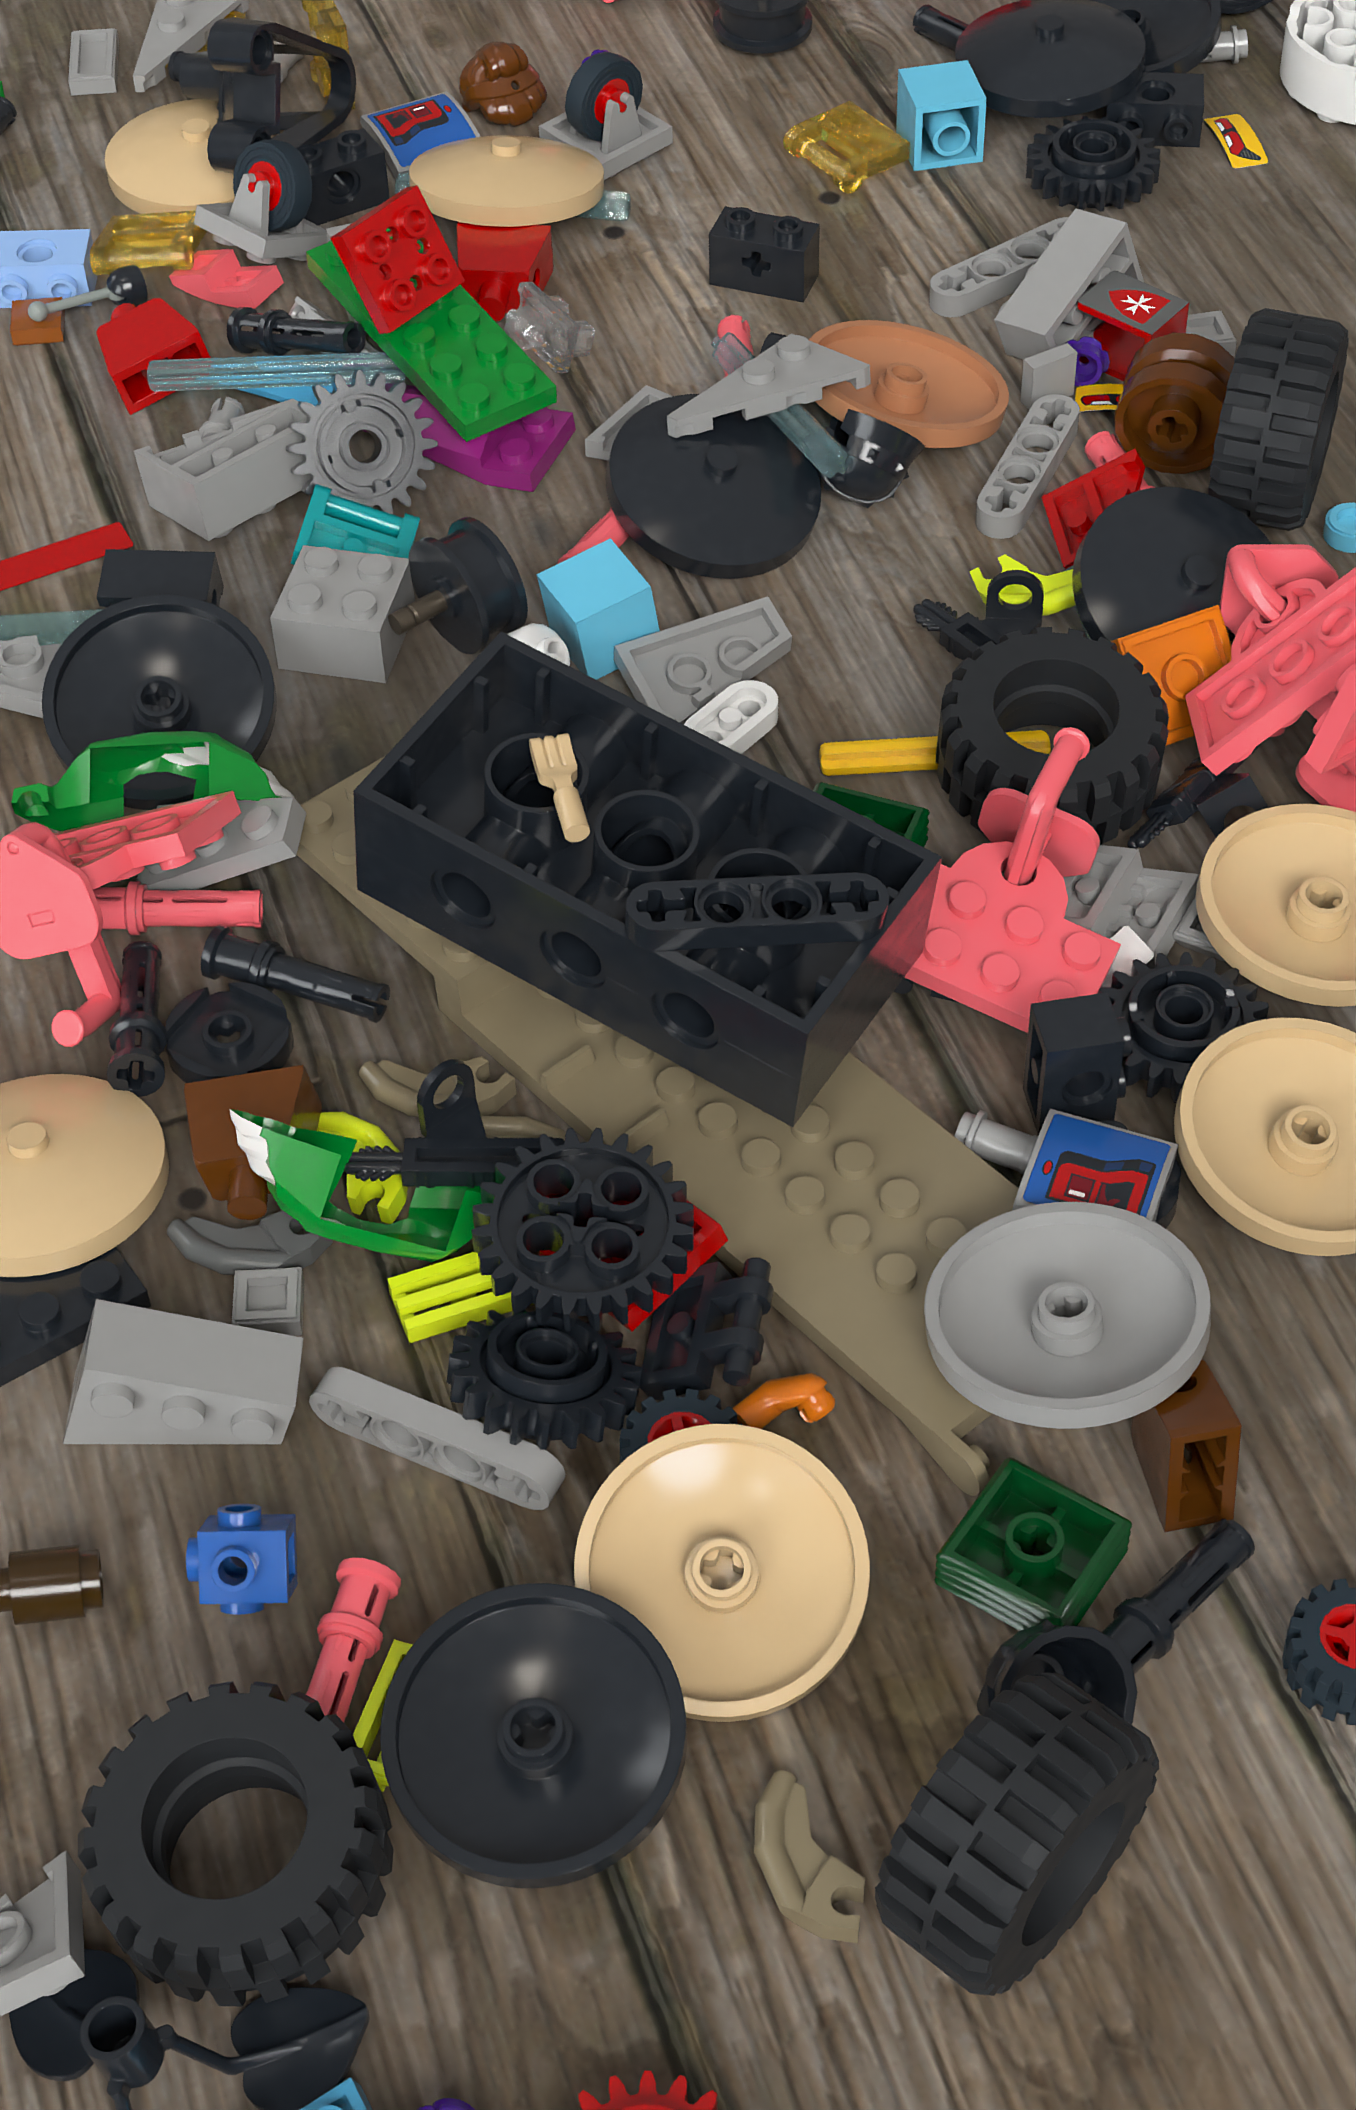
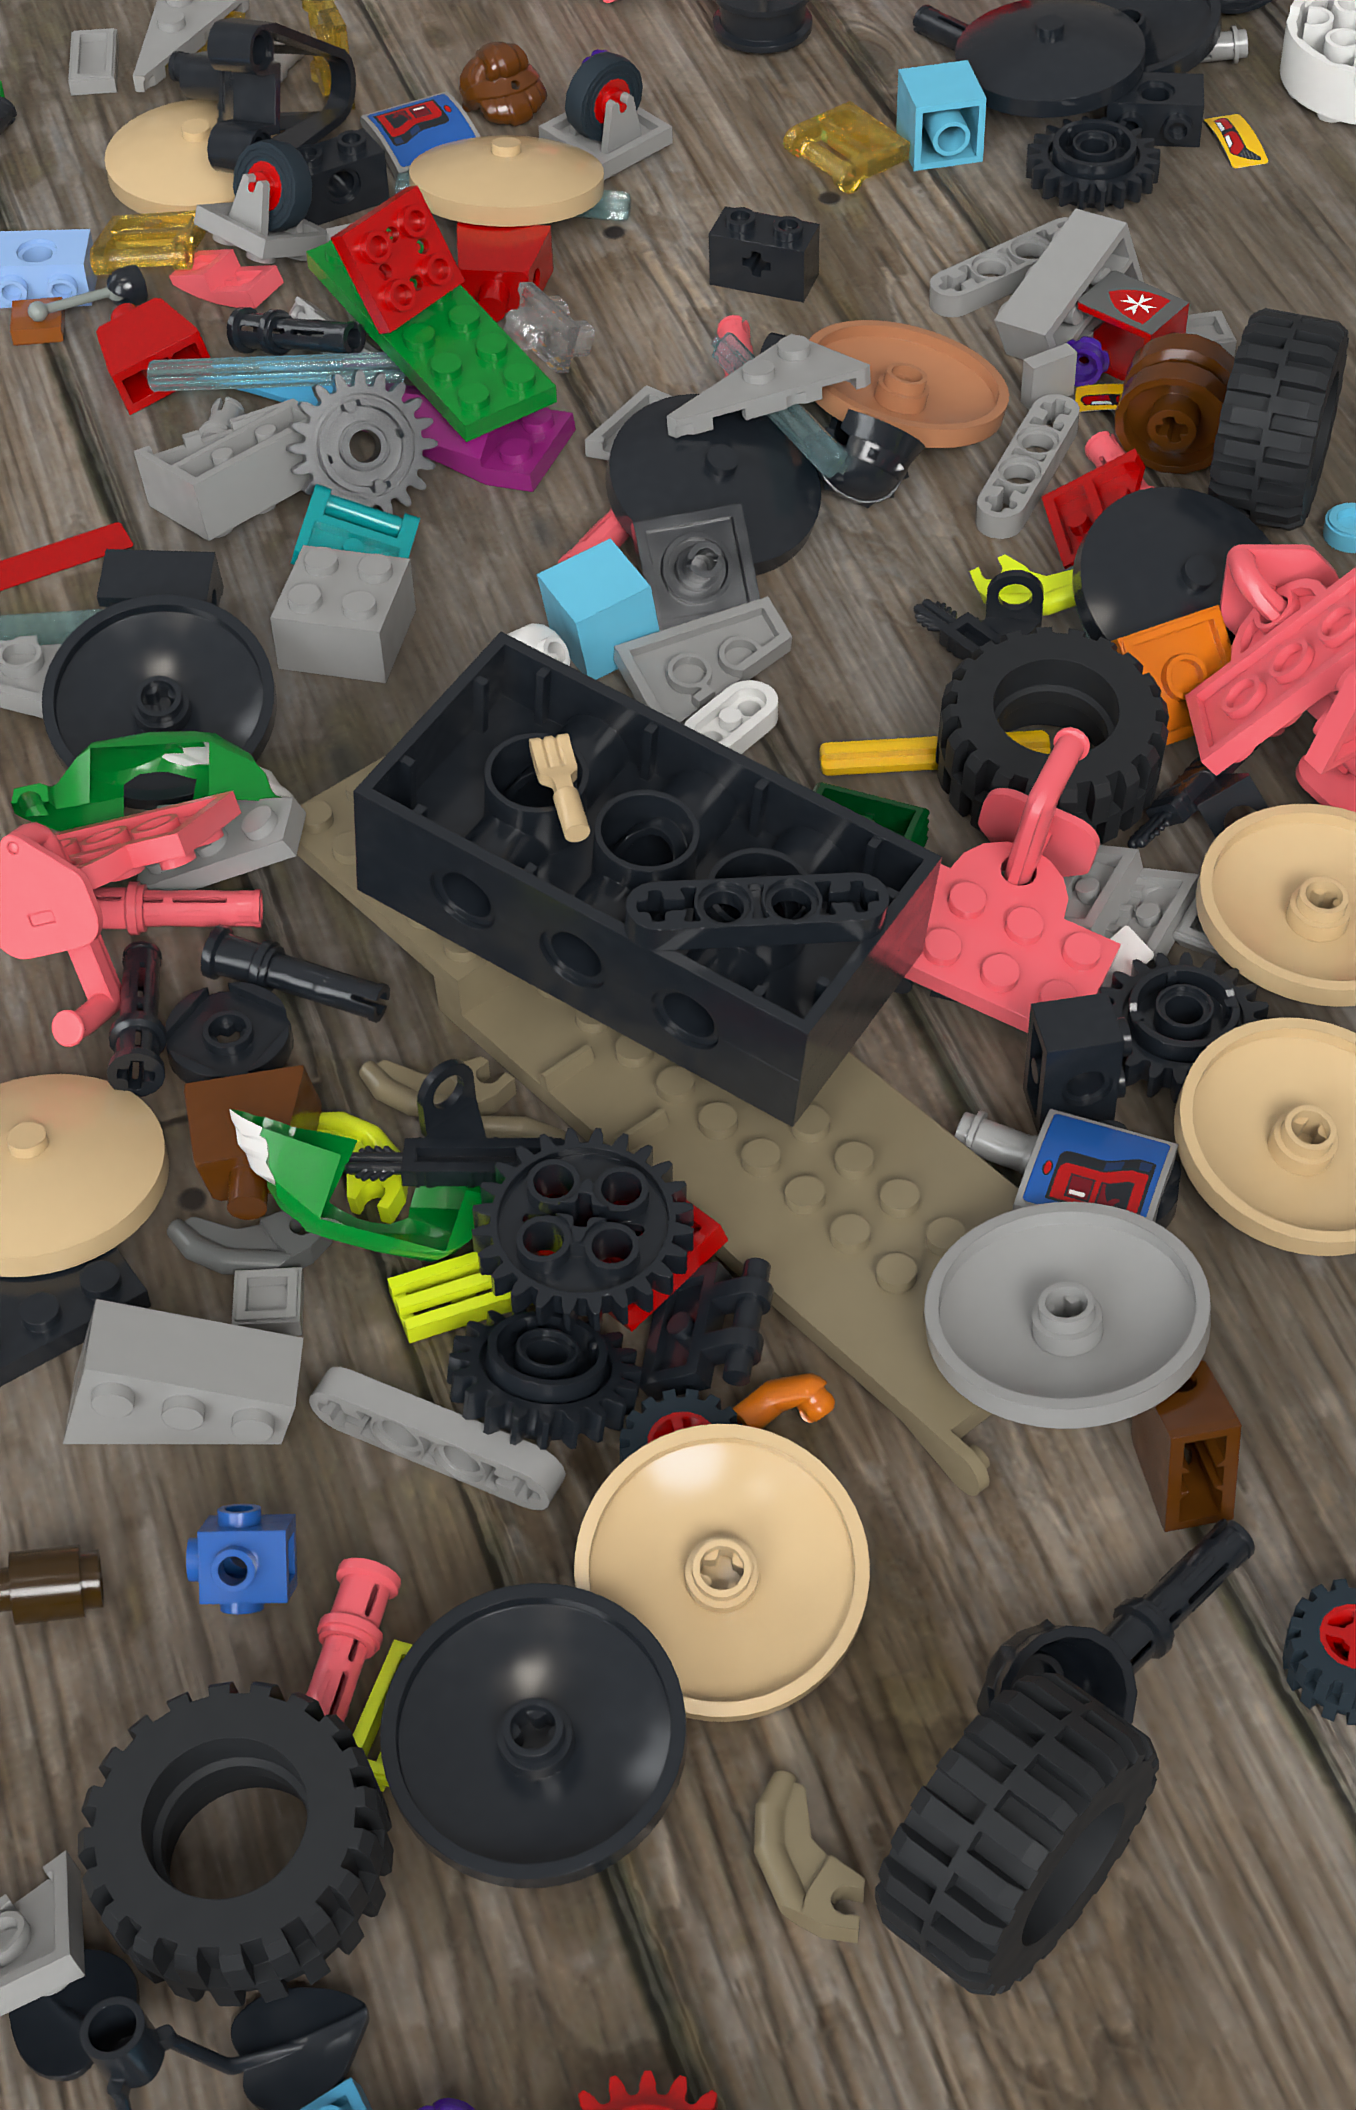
(464, 587): black wheel -> none
(696, 563): none -> black plate
(1022, 1512): dark green brick -> none

